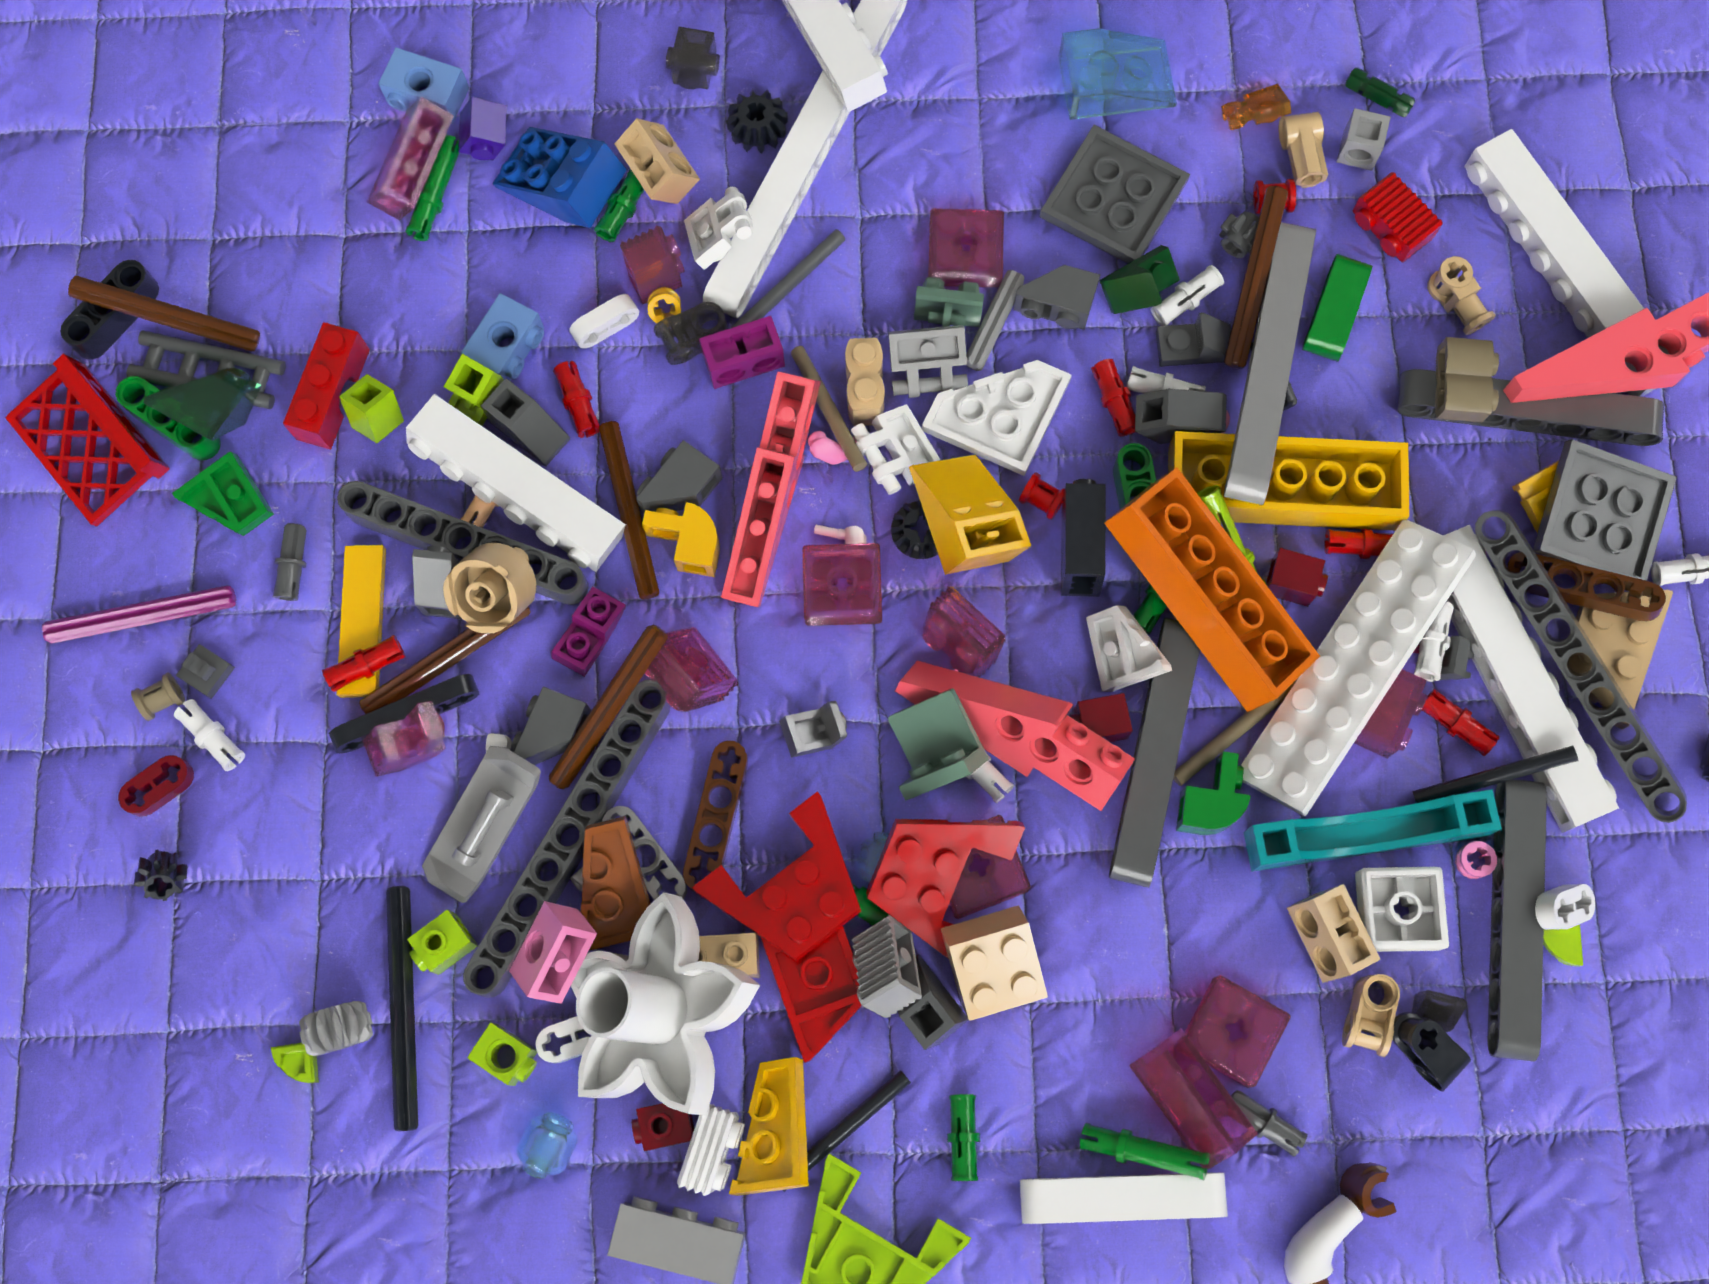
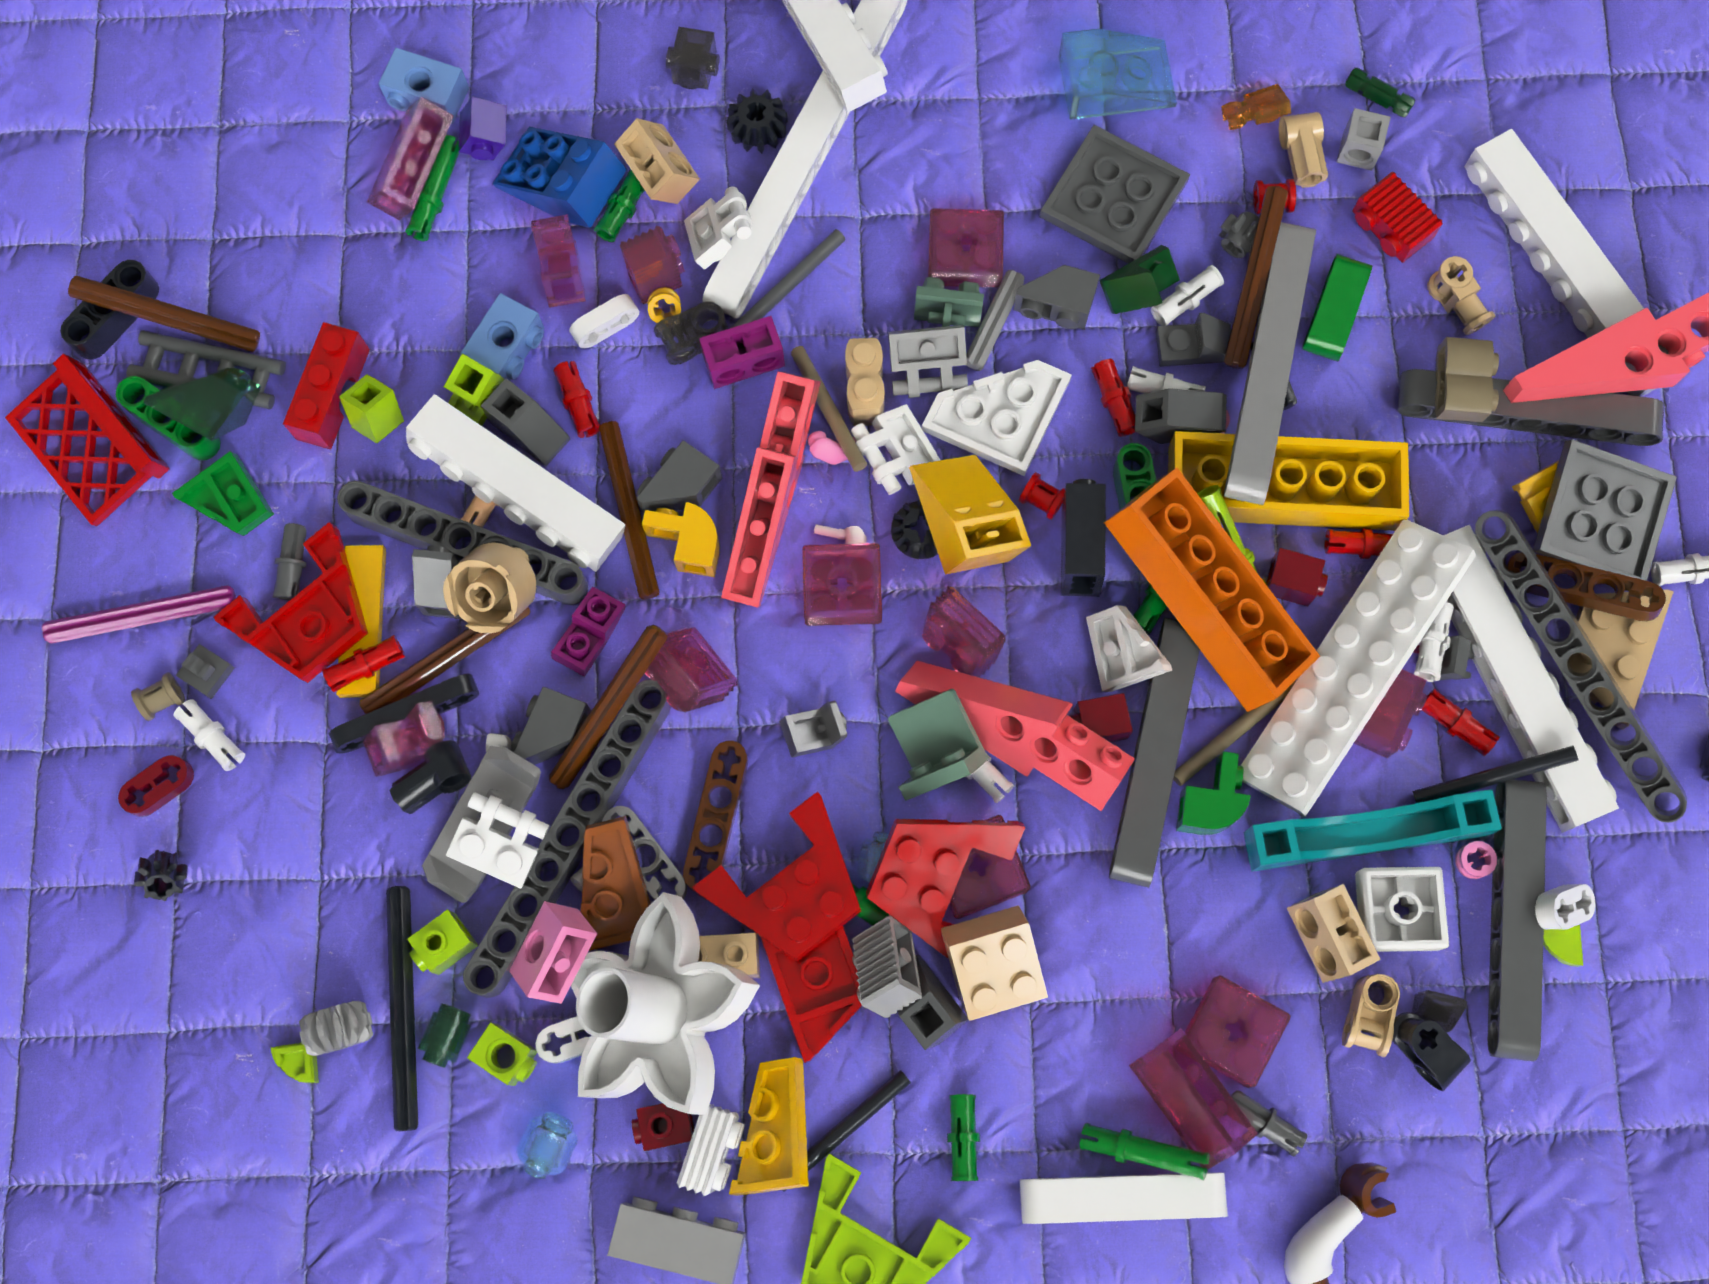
(315, 623): none -> red wing
(440, 773): none -> black piece
(445, 1035): none -> clear green brick
(495, 851): none -> white plate
(559, 261): none -> clear pink brick

